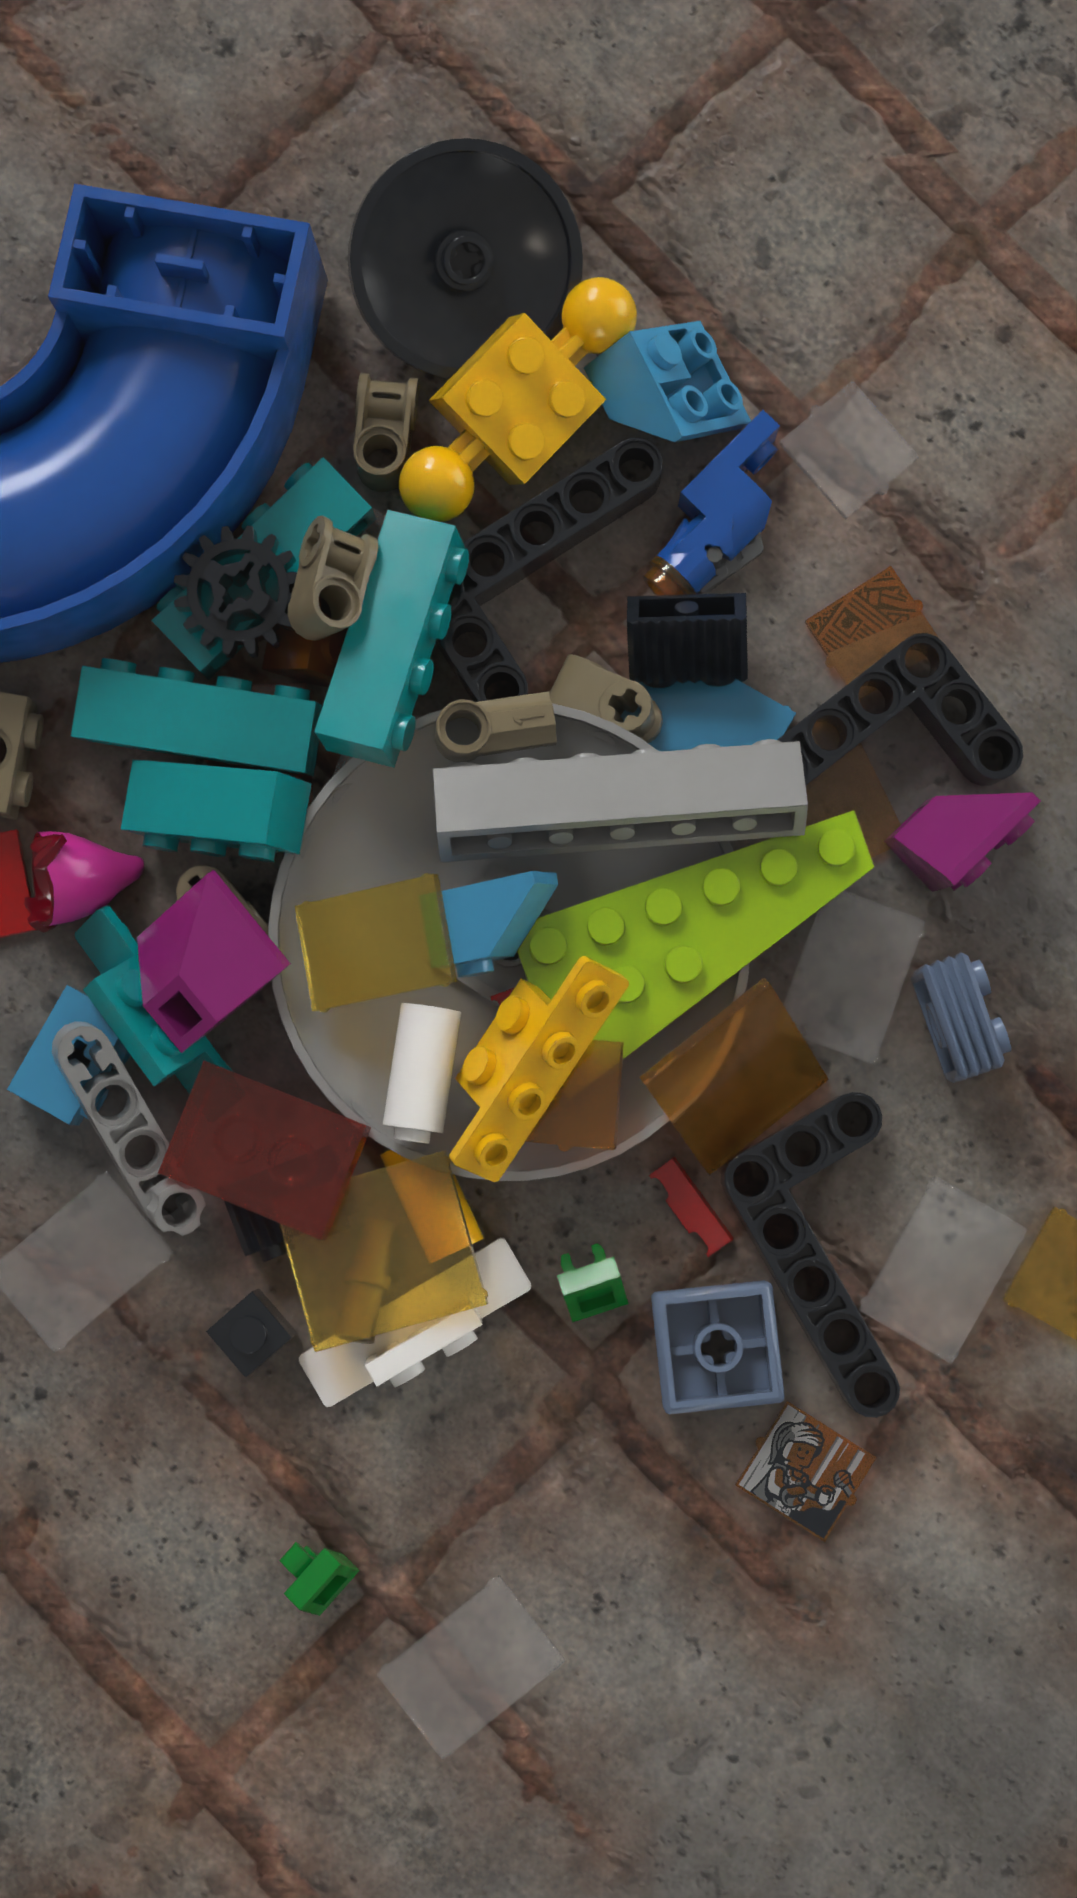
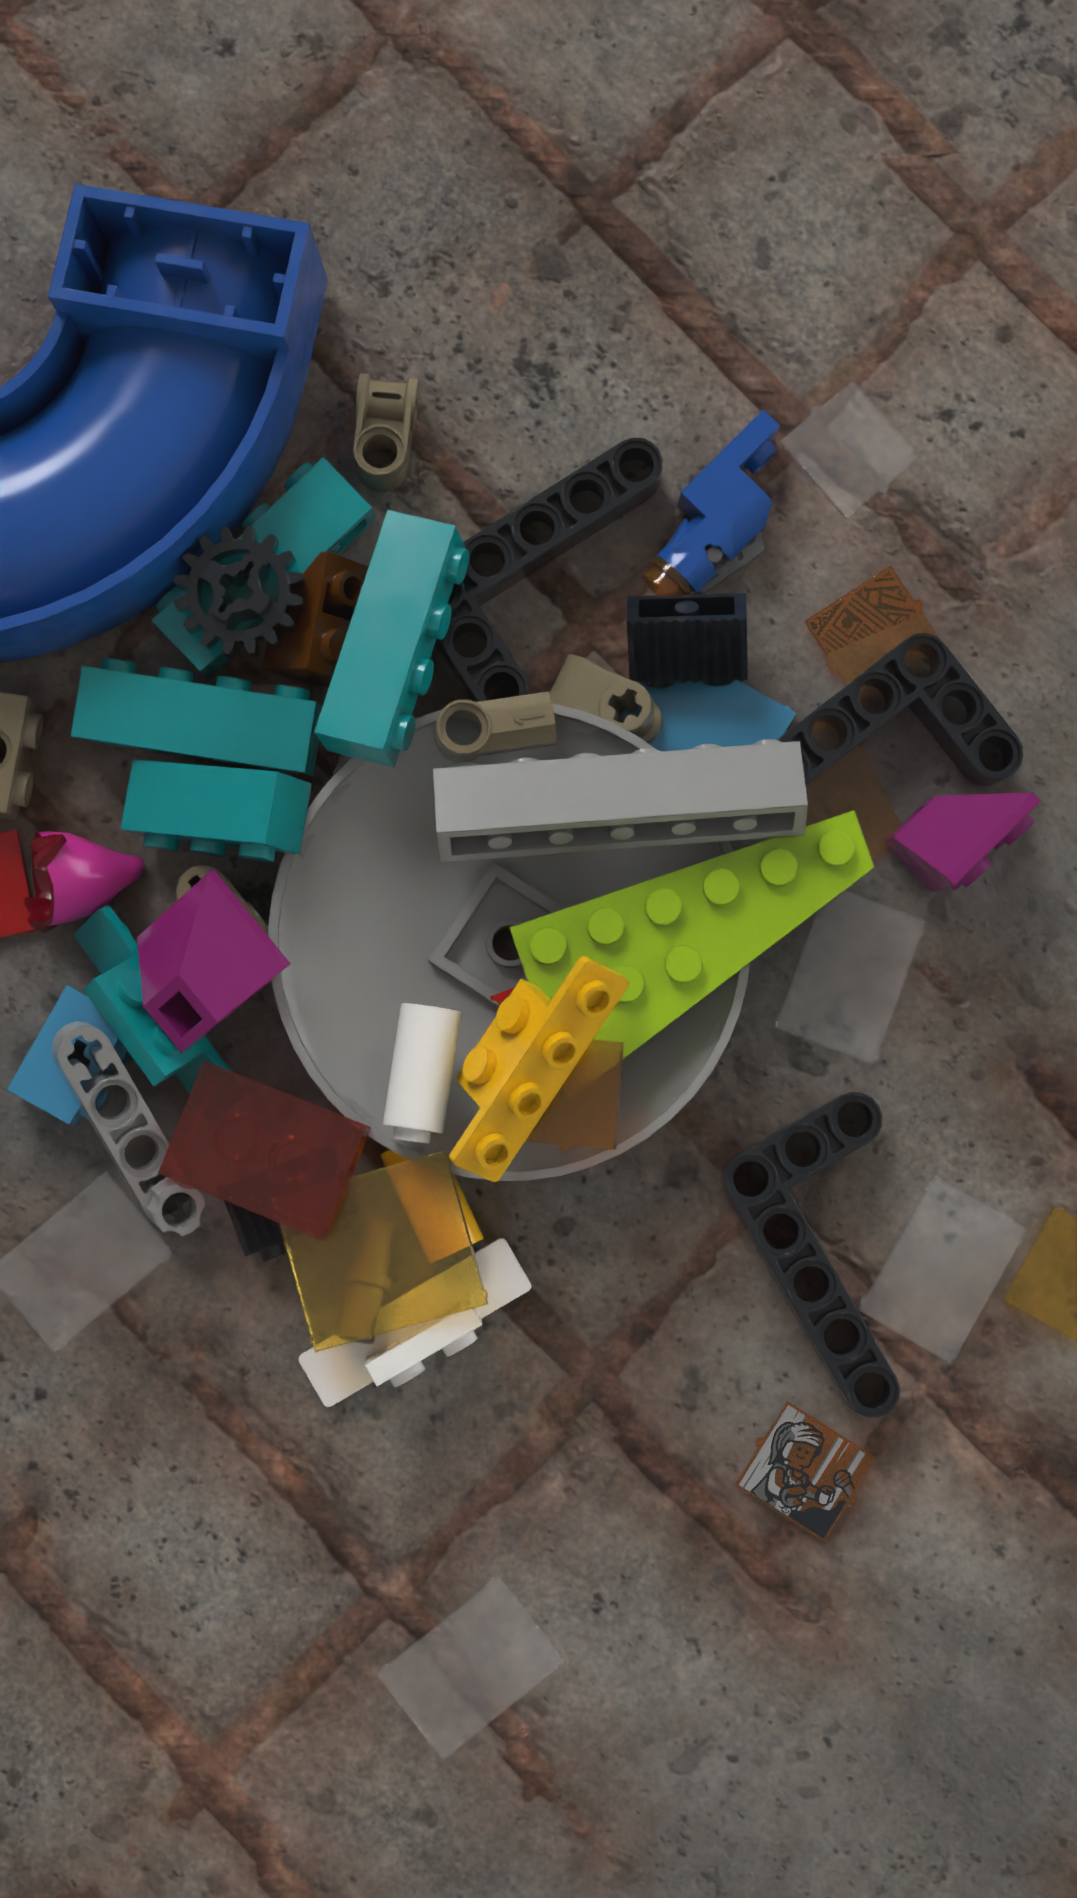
(251, 1332): black brick -> none
(318, 1577): green tile -> none
(337, 570): dark tan piece -> none
(376, 943): clear yellow piece -> none
(457, 248): black dish -> none
(494, 918): dark azure slope -> none
(517, 400): yellow brick -> none
(591, 1287): green tile -> none
(668, 383): dark azure slope -> none
(691, 1206): red piece -> none
(735, 1076): clear orange piece -> none
(749, 1371): sand blue brick -> none
(958, 1018): sand blue brick -> none

